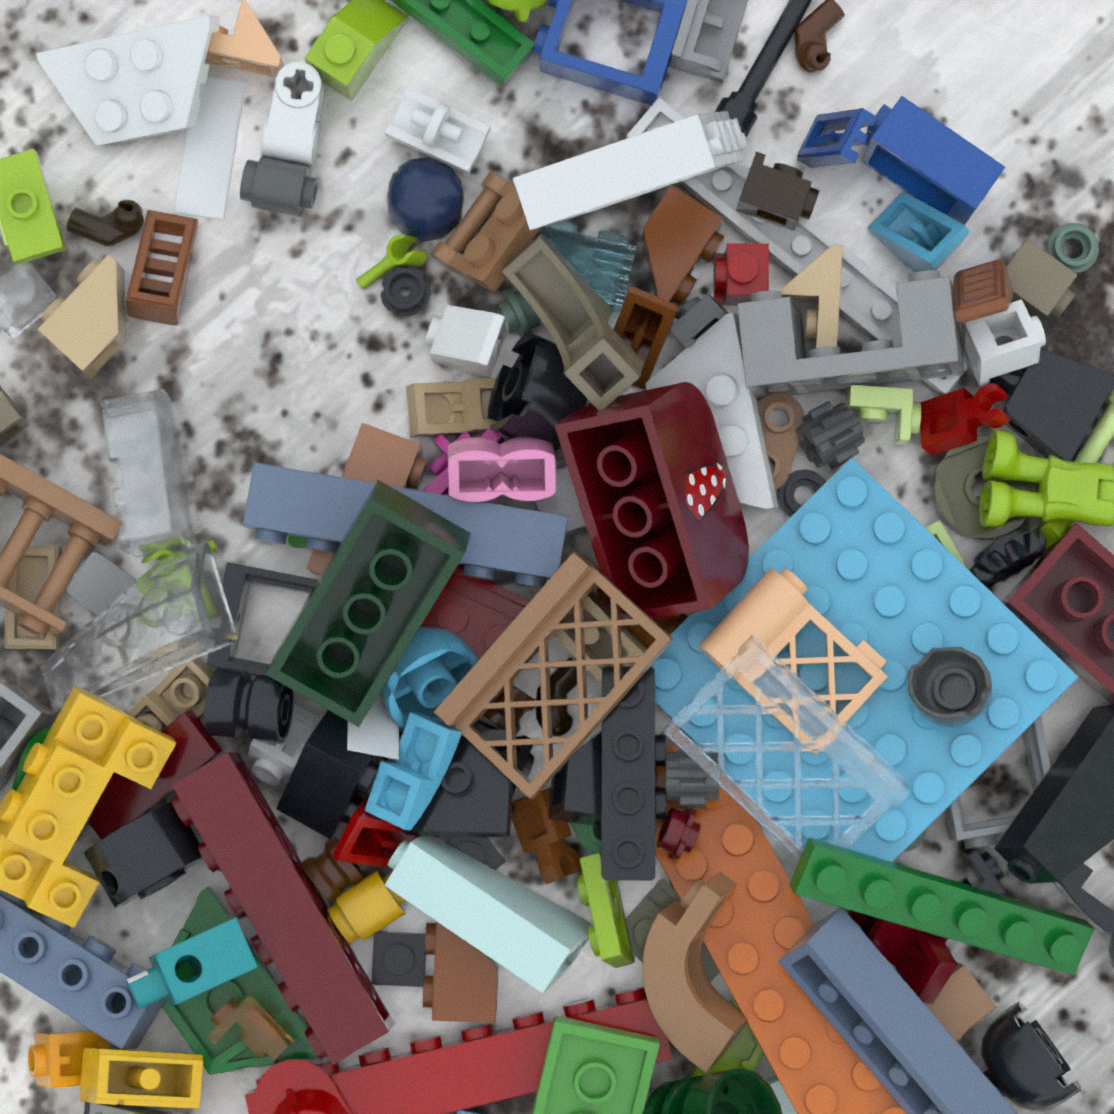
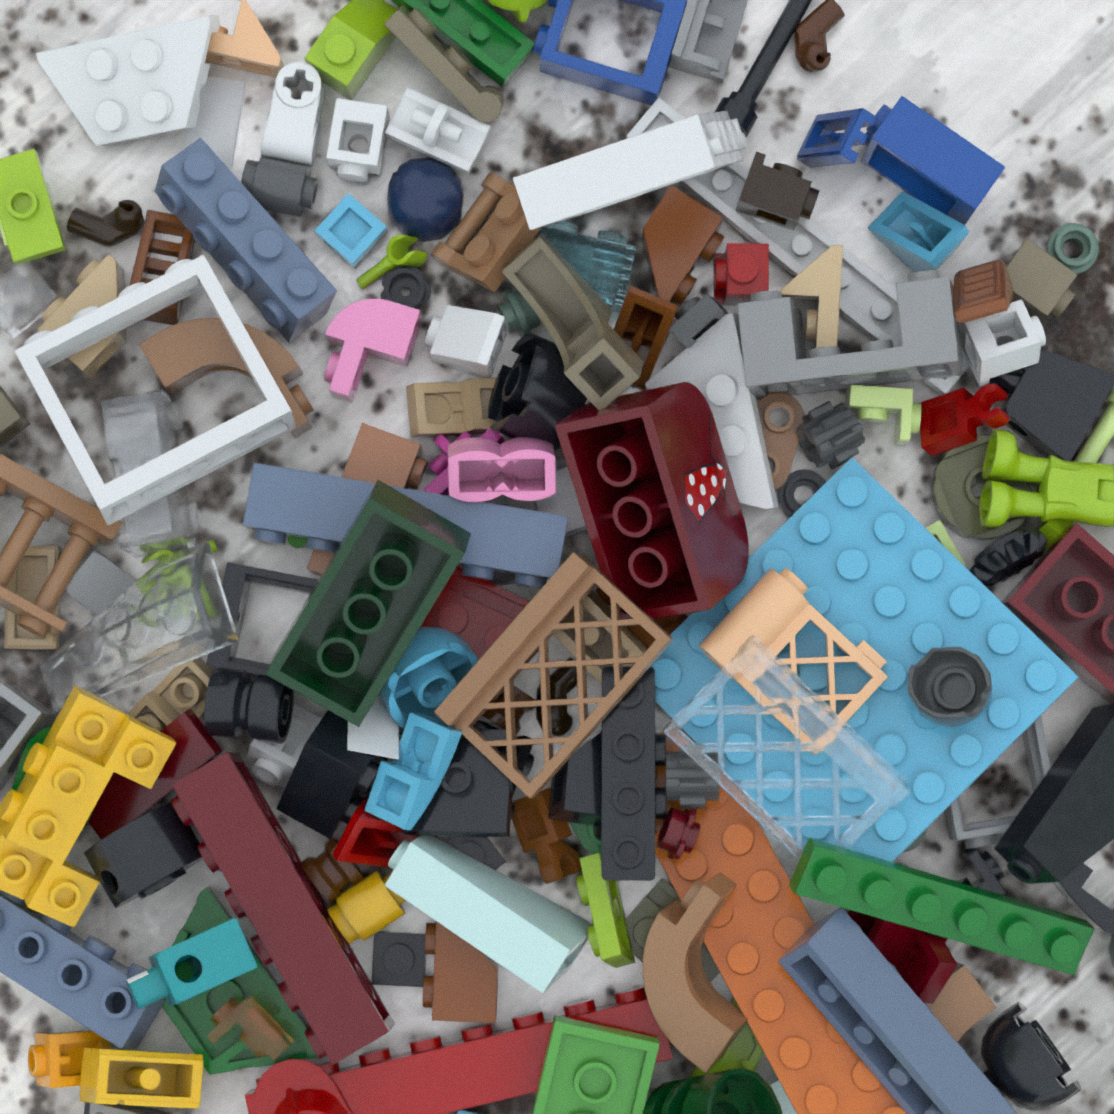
(195, 456): none -> white window
(203, 347): none -> medium nougat arch
(244, 240): none -> sand blue brick
(351, 230): none -> medium azure plate
(357, 121): none -> white brick
(365, 329): none -> bright pink brick
(447, 65): none -> dark tan plate

